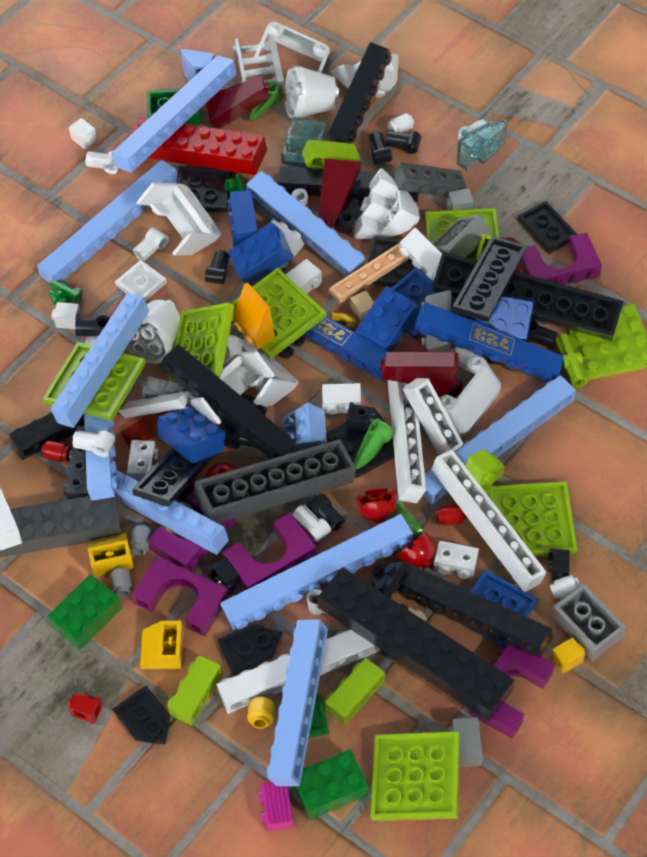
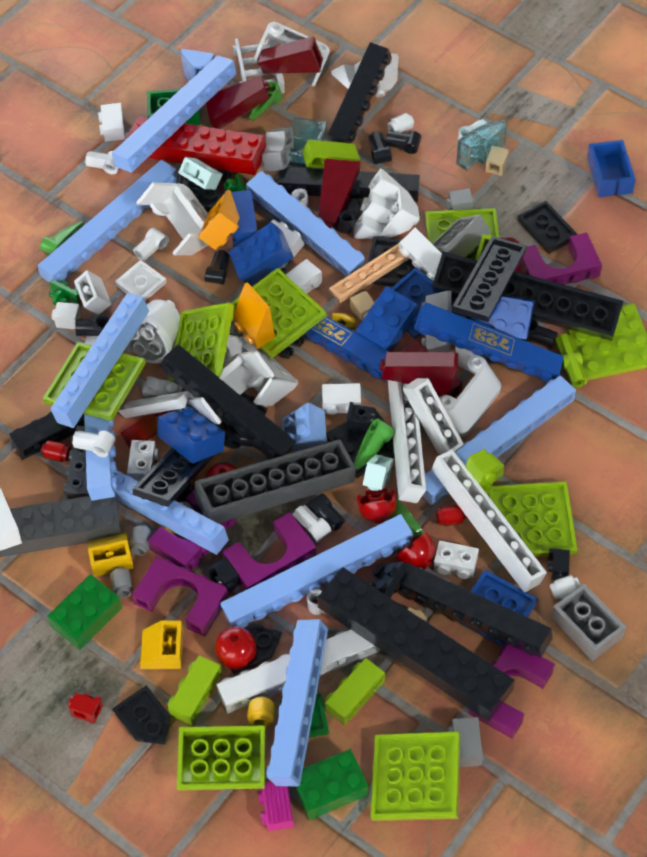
(50, 244): none -> bright green piece
(82, 133): white brick -> none
(92, 292): none -> white brick
(112, 122): none -> white brick
(200, 173): none -> light aqua brick
(220, 221): none -> light orange slope
(221, 758): none -> lime slope
(235, 647): none -> red cylinder
(277, 149): none -> light grey brick
(291, 57): none -> dark red slope
(309, 92): white cone -> none
(378, 472): none -> light aqua brick
(428, 179): dark grey brick -> none
(497, 160): none -> tan brick
(568, 655): yellow brick -> none
(610, 168): none -> blue piece

